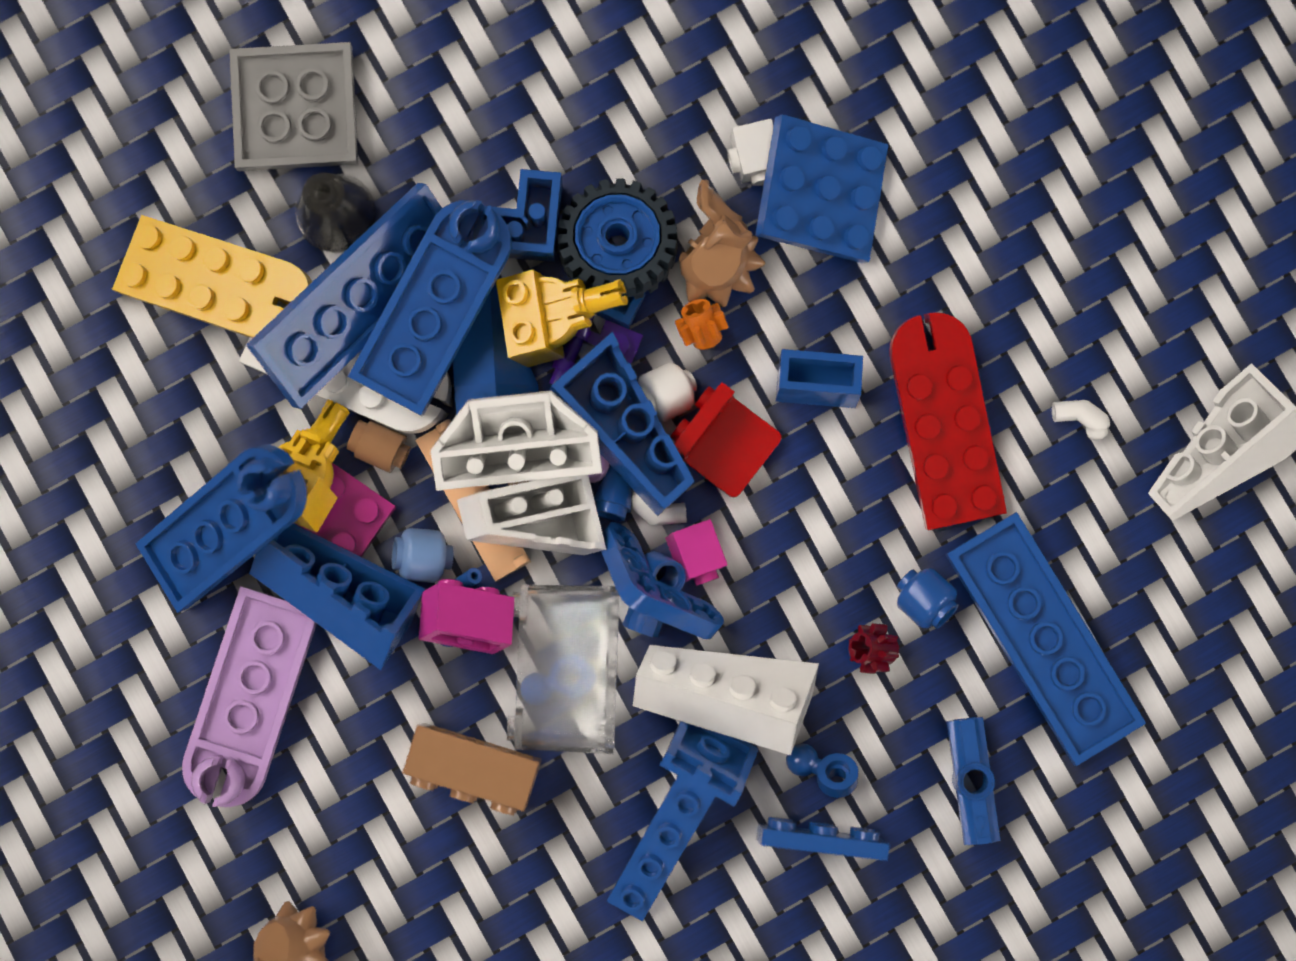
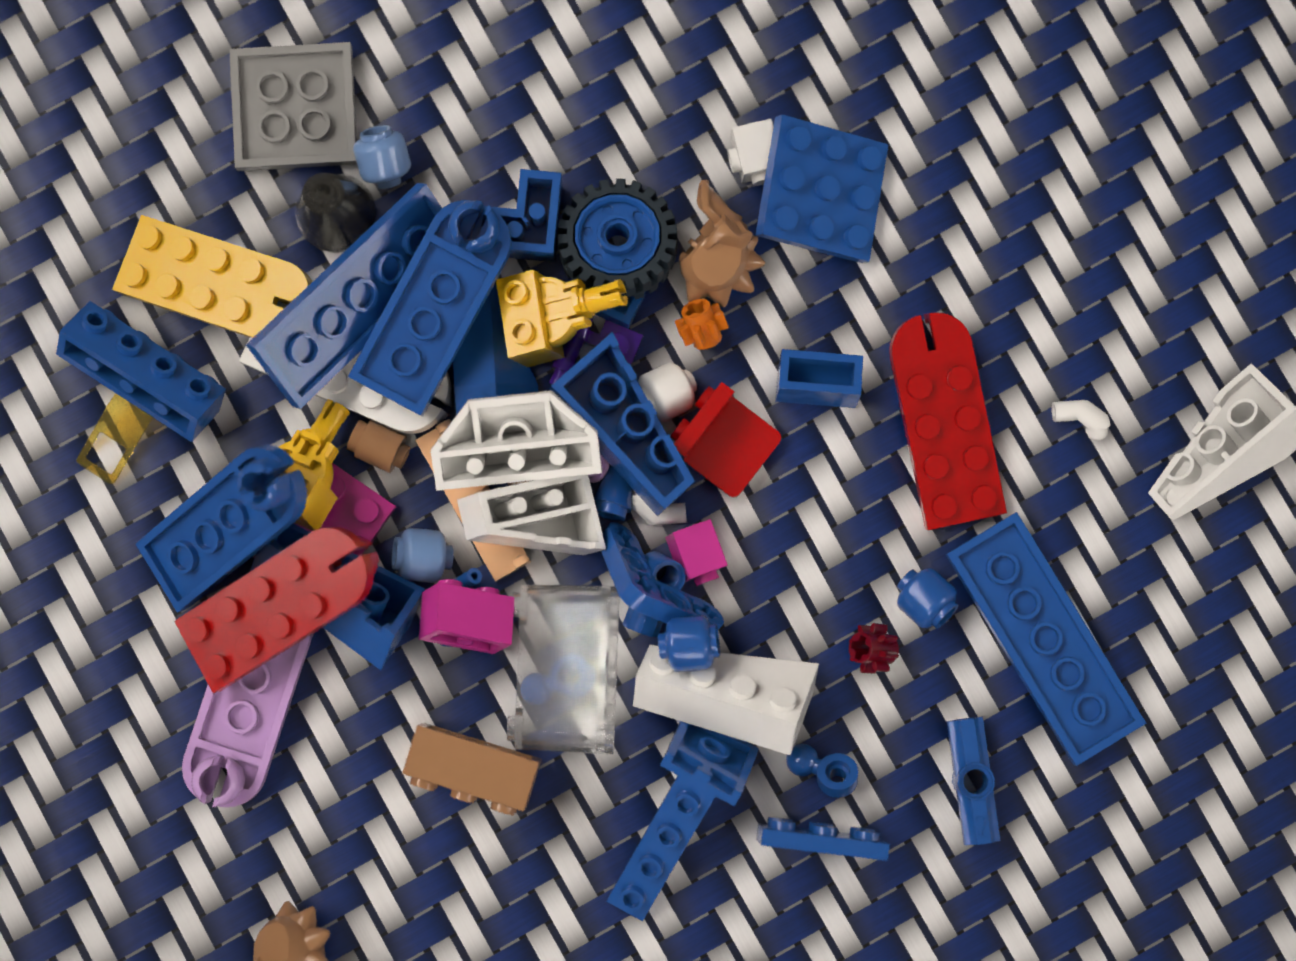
(124, 425): none -> clear yellow piece
(140, 370): none -> blue brick
(277, 605): none -> red plate
(382, 156): none -> medium blue head
(689, 643): none -> blue head

